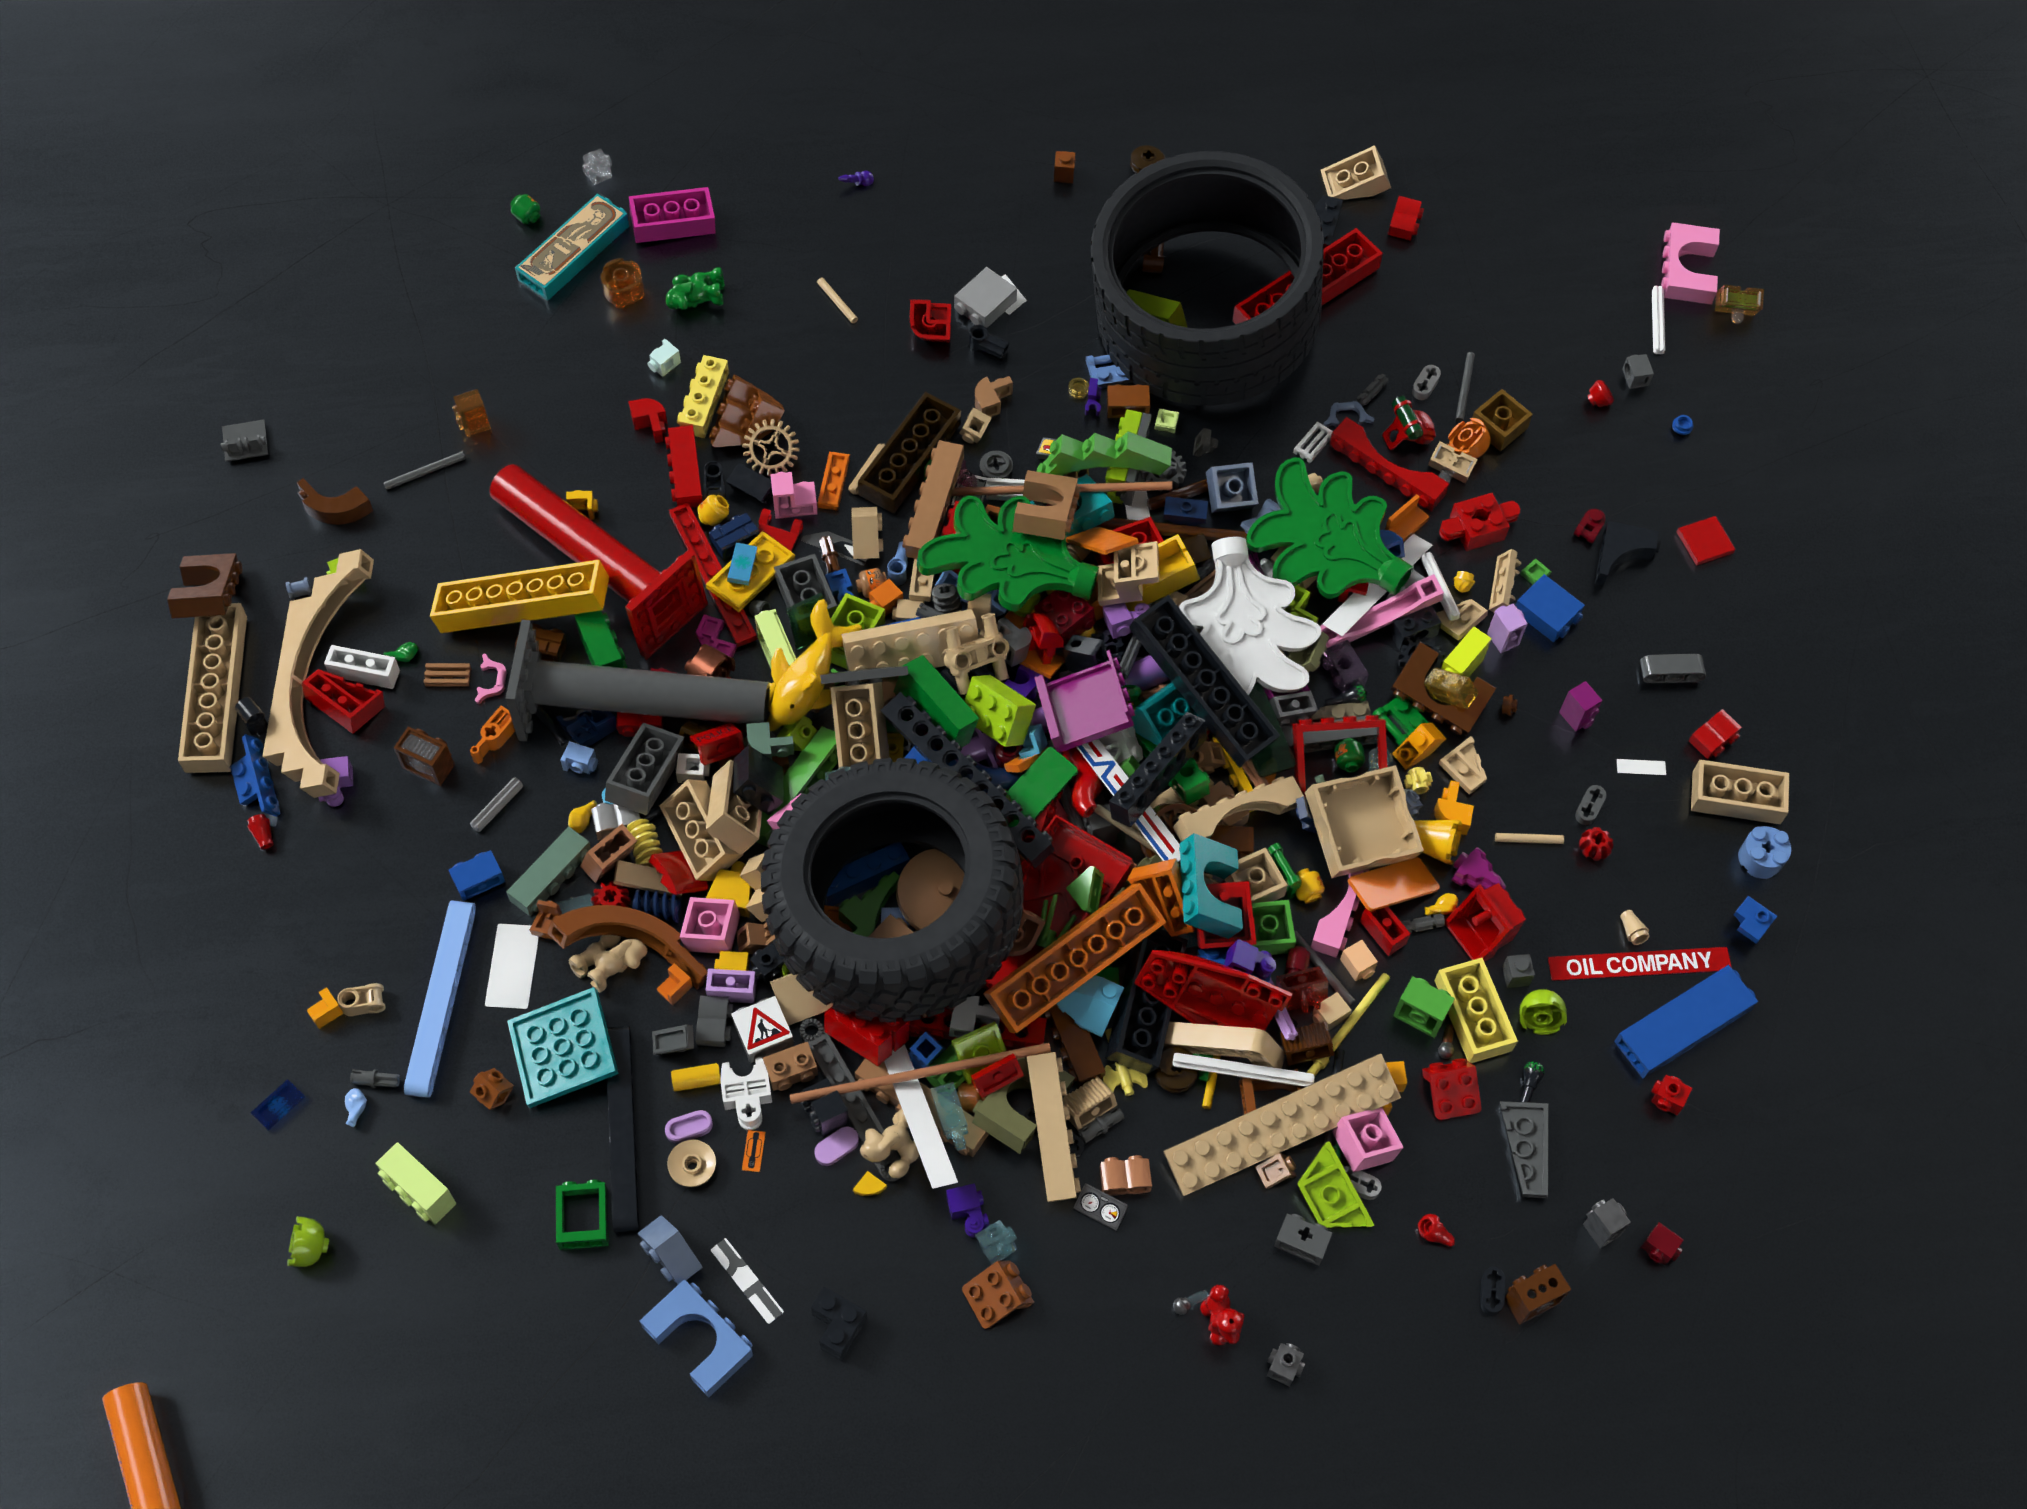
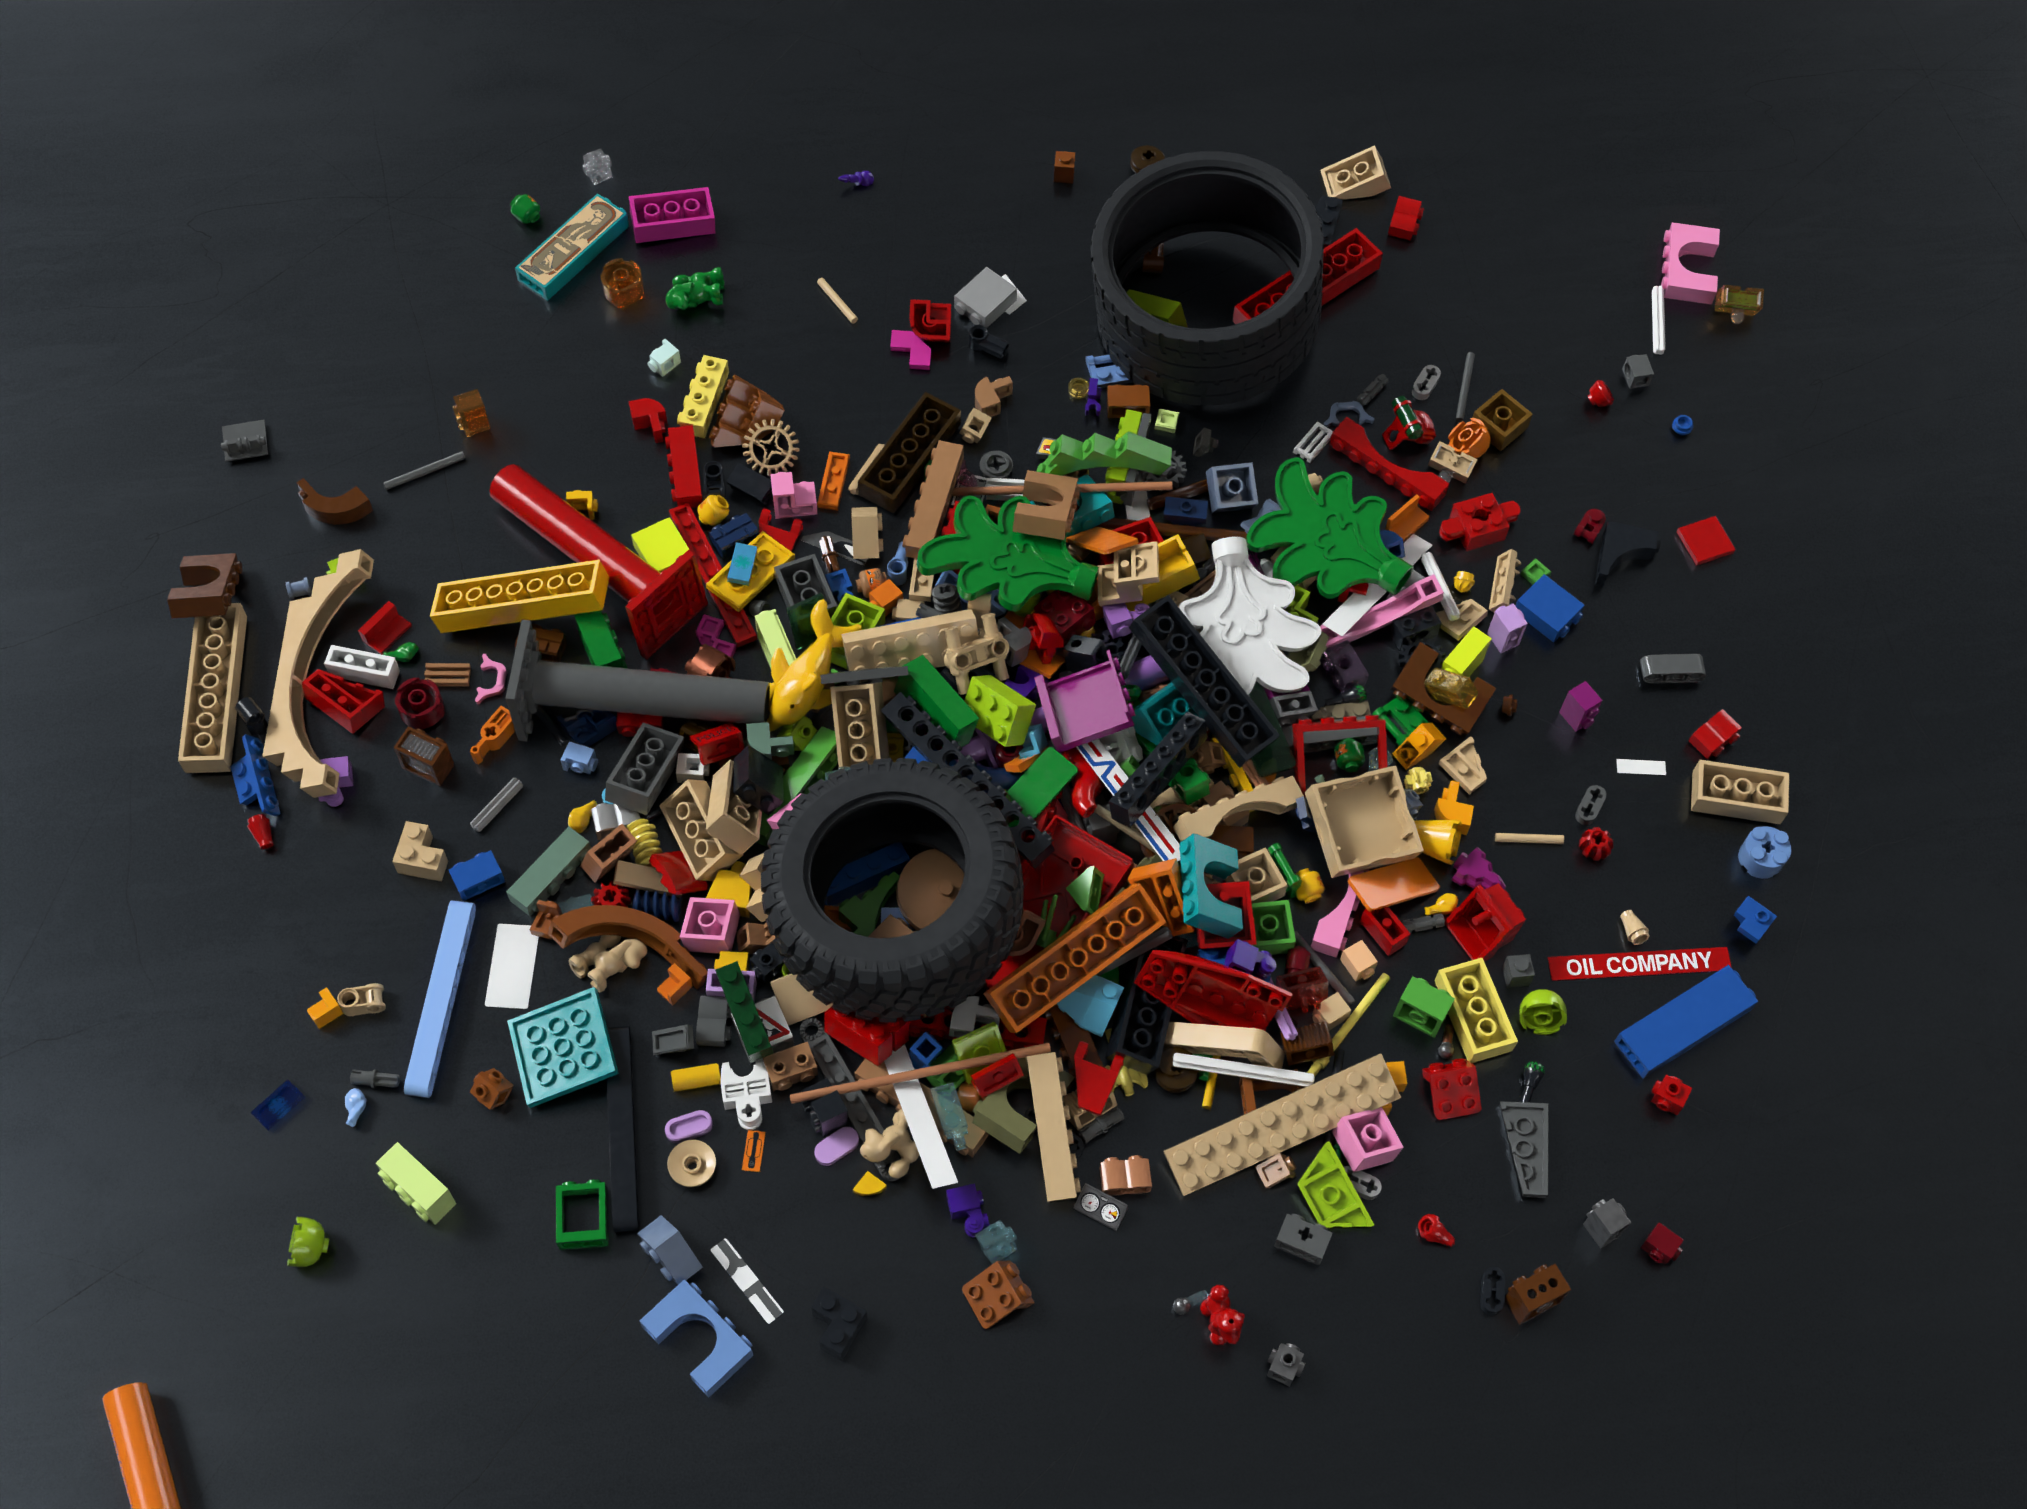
(384, 628): none -> red panel
(416, 856): none -> tan brick
(419, 703): none -> dark red brick
(659, 544): none -> neon yellow brick
(744, 1011): none -> dark green brick
(909, 342): none -> dark pink tile
(1093, 1081): none -> red flag
(1150, 942): none -> dark grey axle

